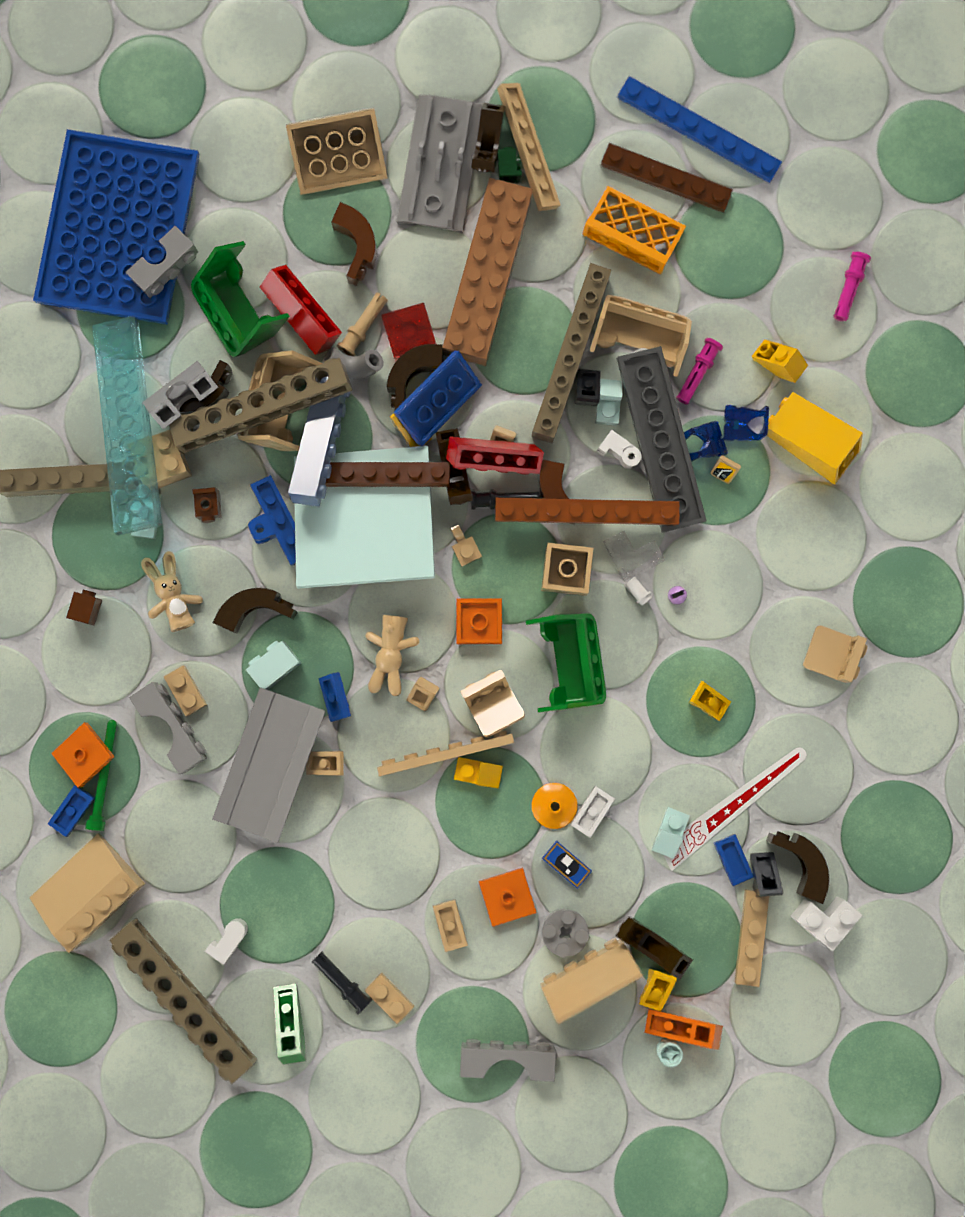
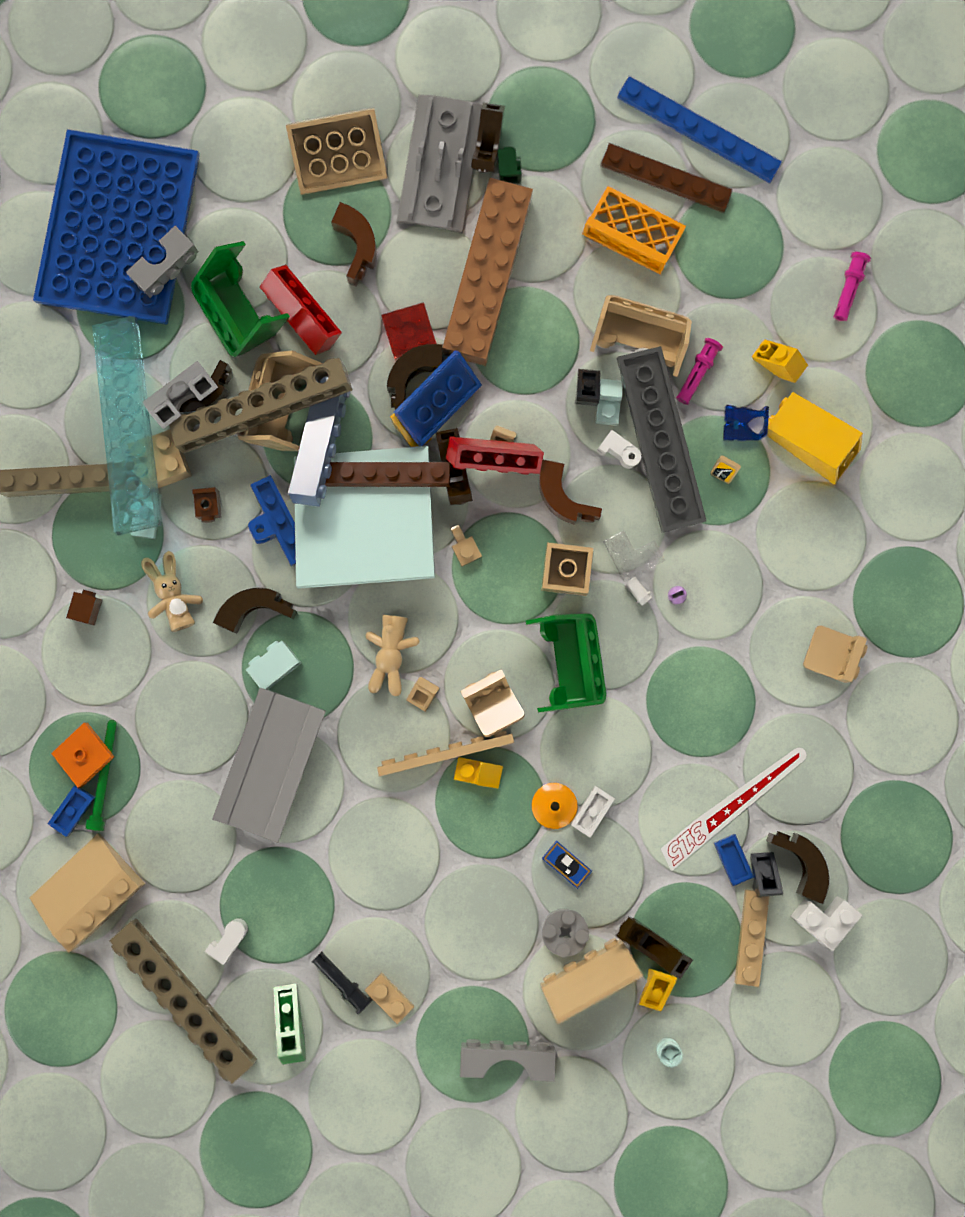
(185, 690): tan plate -> none
(185, 750): light grey arch -> none
(325, 763): tan slope -> none
(334, 697): blue plate -> none
(357, 332): tan pin -> none
(358, 366): light grey cylinder -> none
(450, 925): tan plate -> none
(478, 620): orange plate -> none
(488, 499): black pin -> none
(507, 897): orange plate -> none
(528, 146): tan plate -> none
(571, 353): dark tan brick -> none
(587, 511): dark orange plate -> none
(670, 832): light aqua slope -> none
(683, 1029): orange slope -> none
(710, 701): yellow slope -> none
(712, 442): clear blue piece -> none

